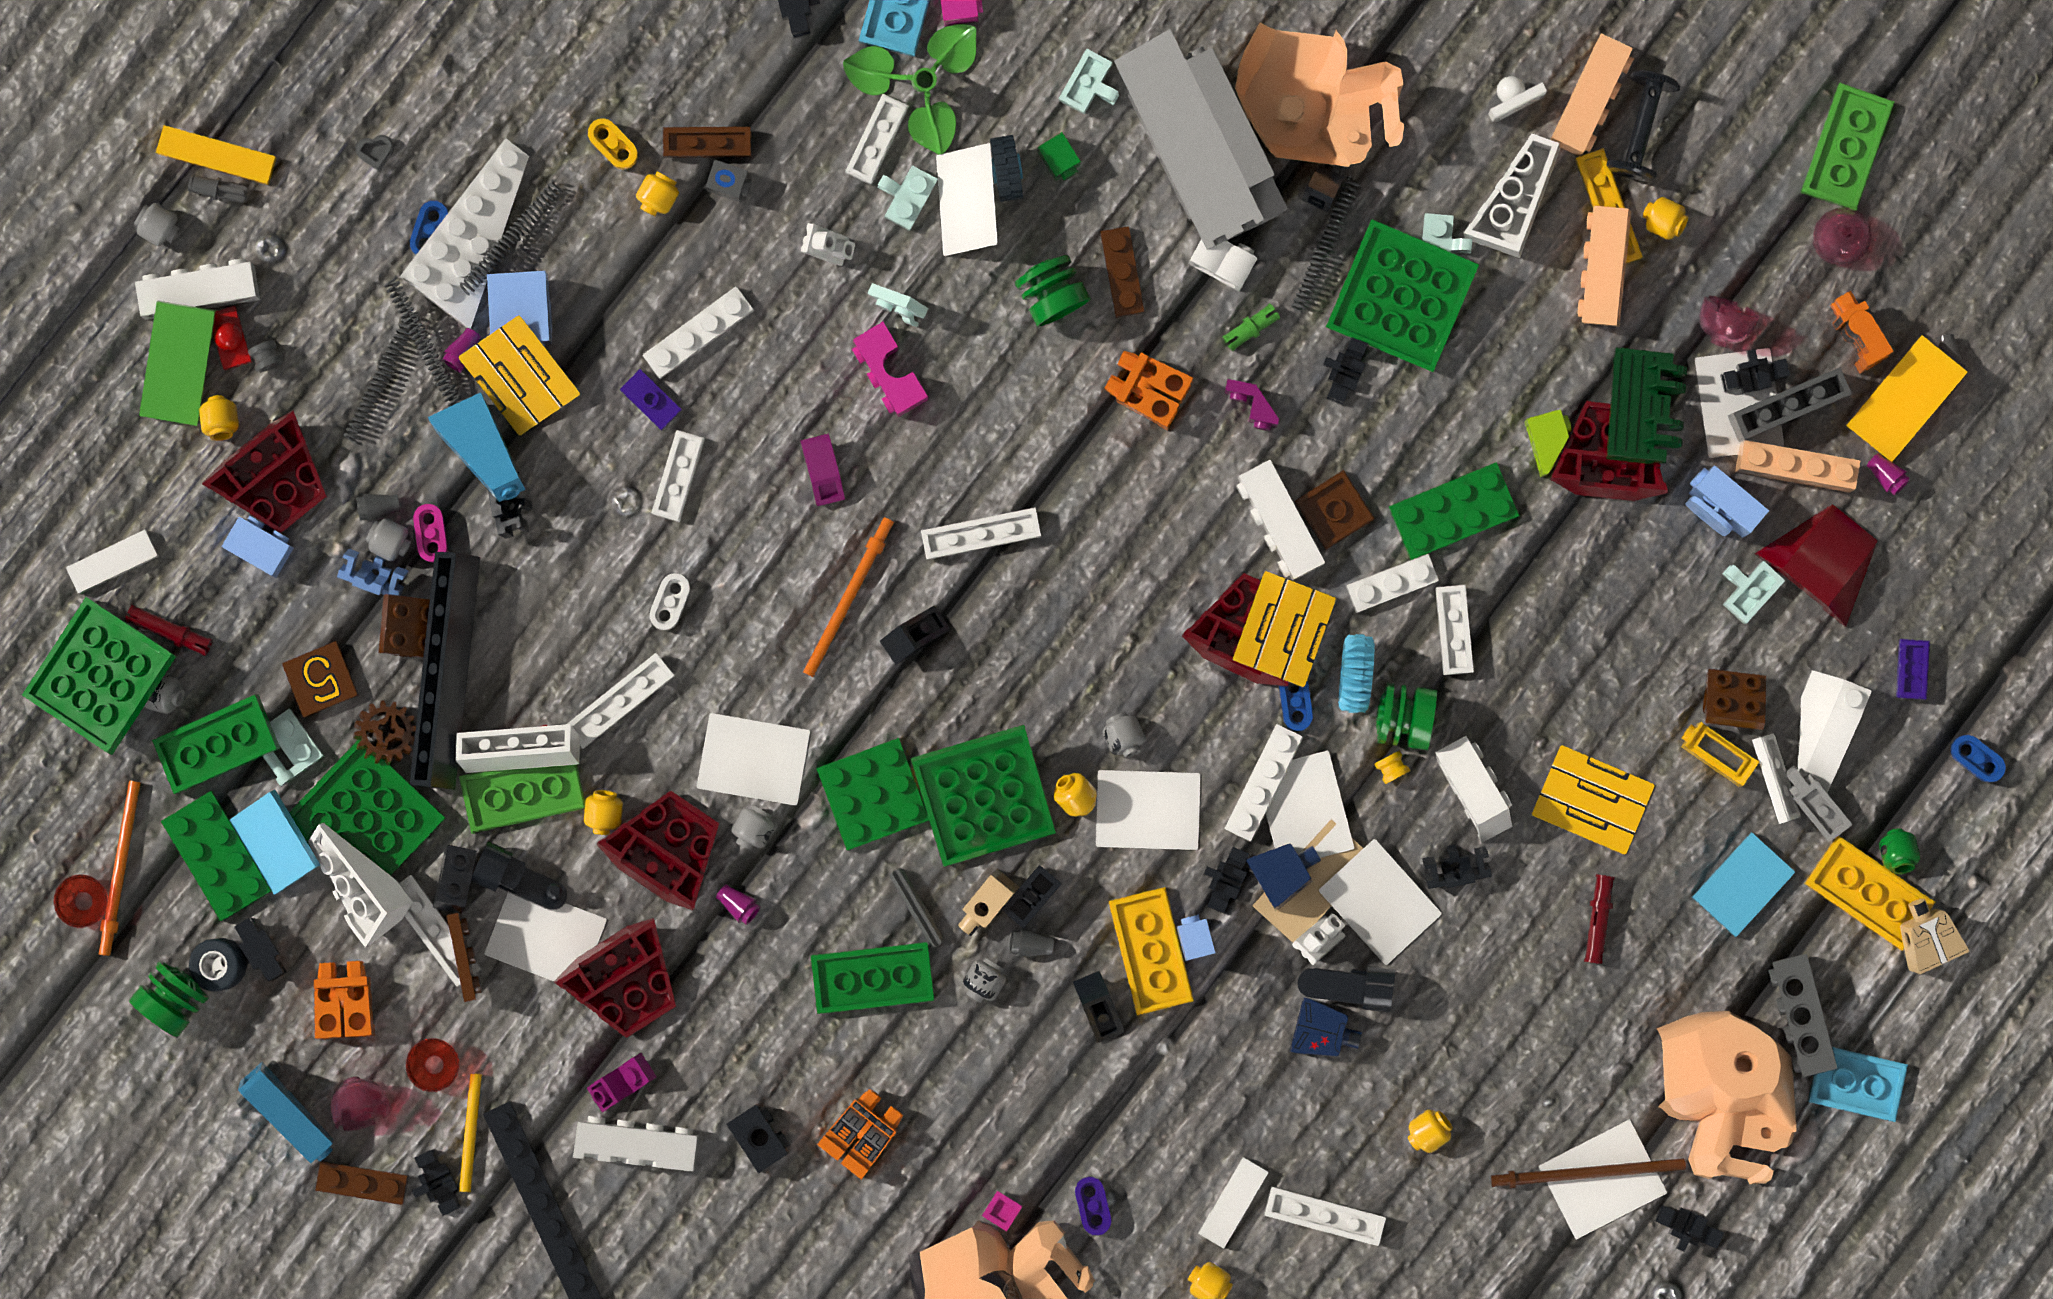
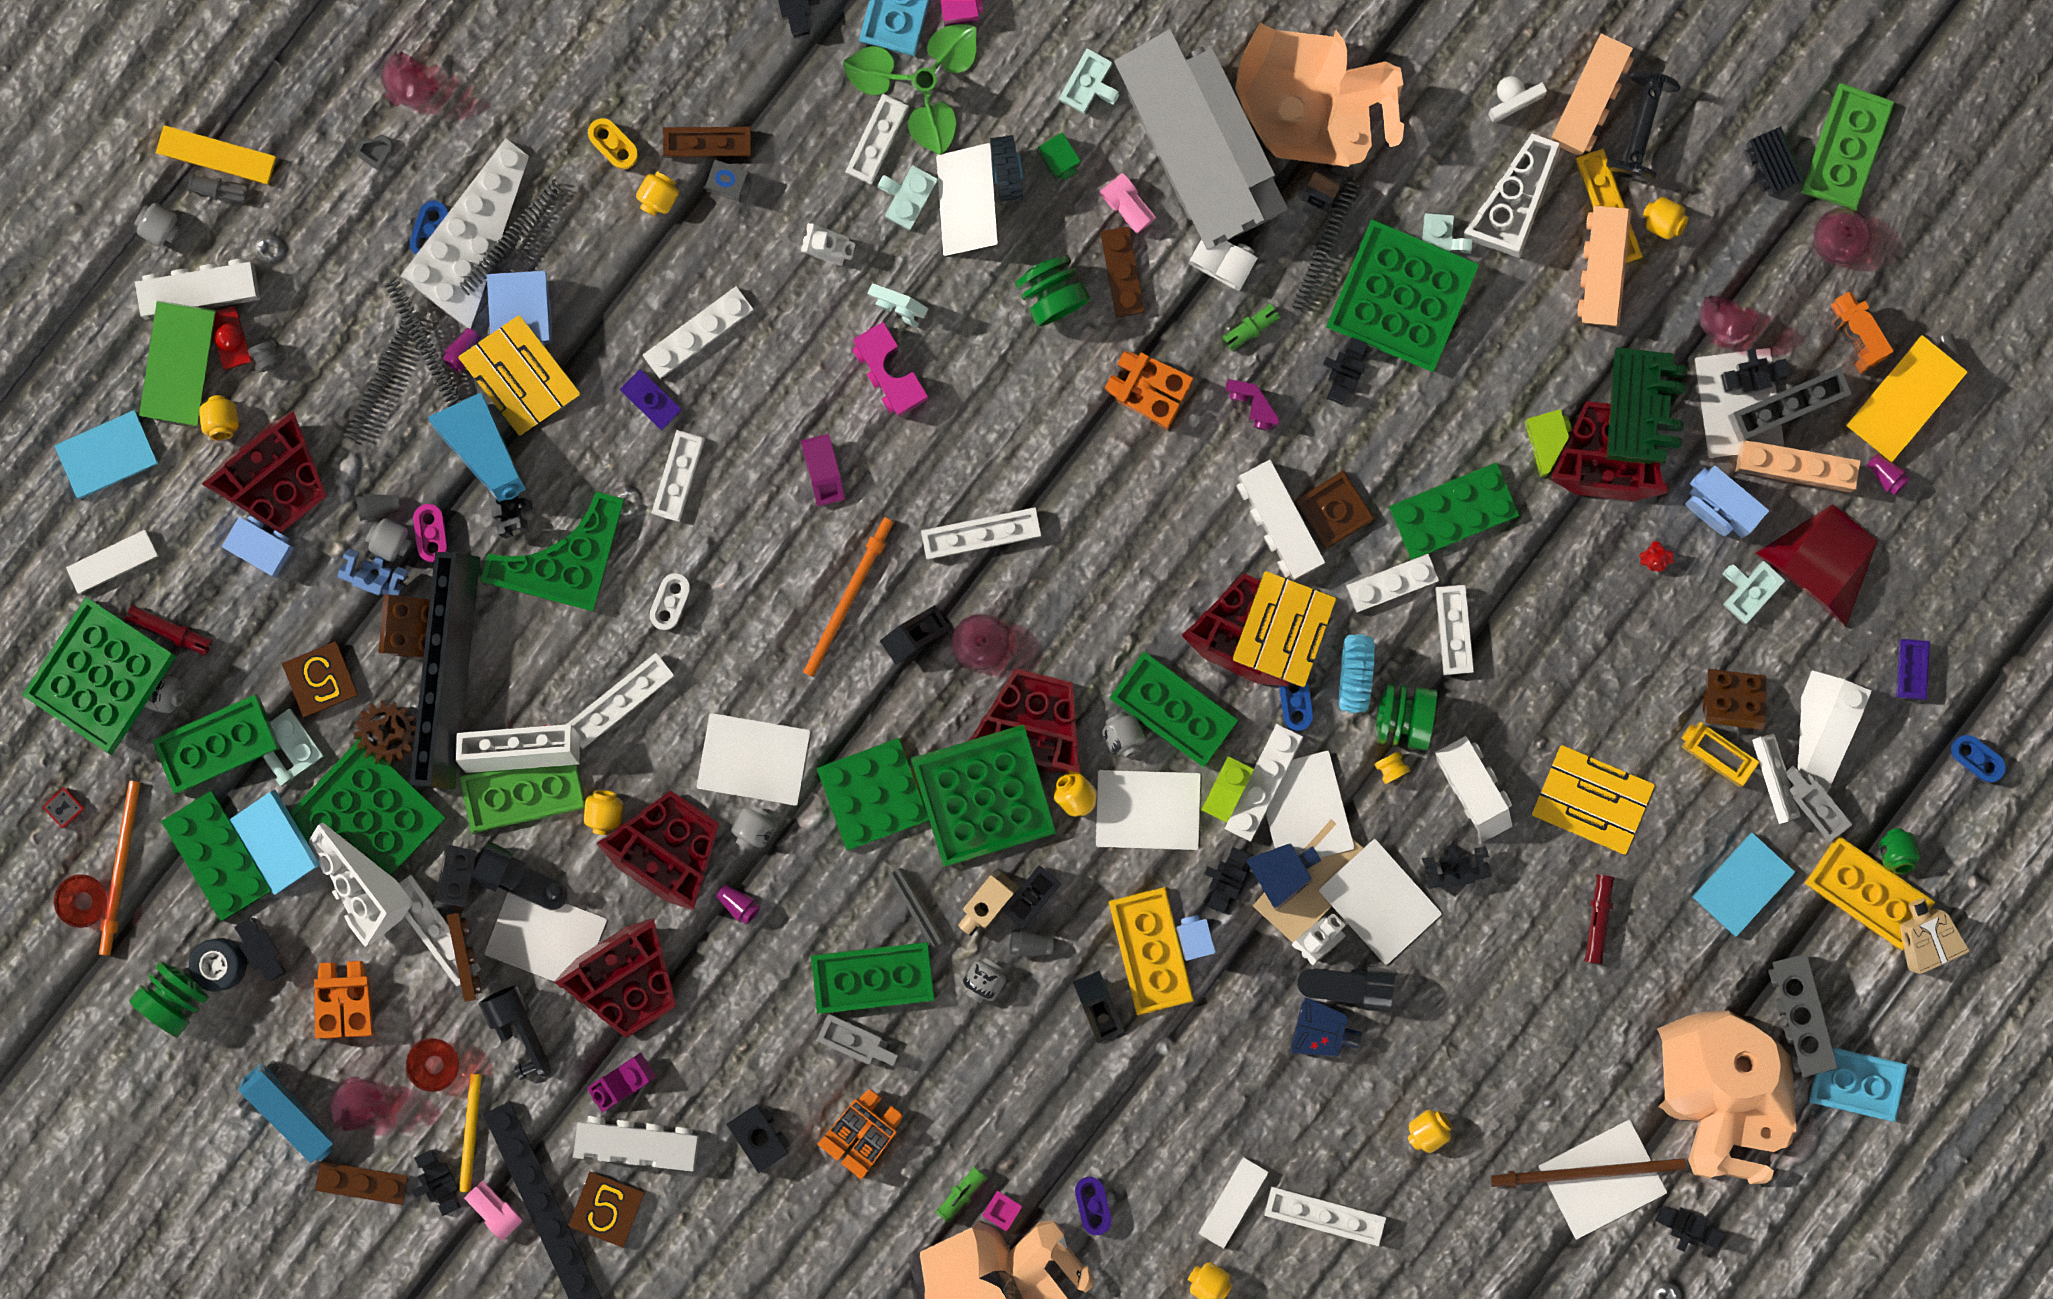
(63, 807): none -> tile
(106, 454): none -> medium azure tile
(406, 81): none -> clear pink cylinder
(498, 1215): none -> bright pink piece
(511, 1006): none -> black piece
(571, 568): none -> green plate
(606, 1209): none -> reddish brown tile
(855, 1042): none -> light grey hinge
(975, 1179): none -> bright green pin
(982, 657): none -> clear pink cylinder
(1048, 714): none -> dark red wedge
(1123, 197): none -> bright pink piece
(1173, 709): none -> green plate
(1227, 789): none -> lime slope
(1656, 557): none -> red plant
(1774, 162): none -> black brick

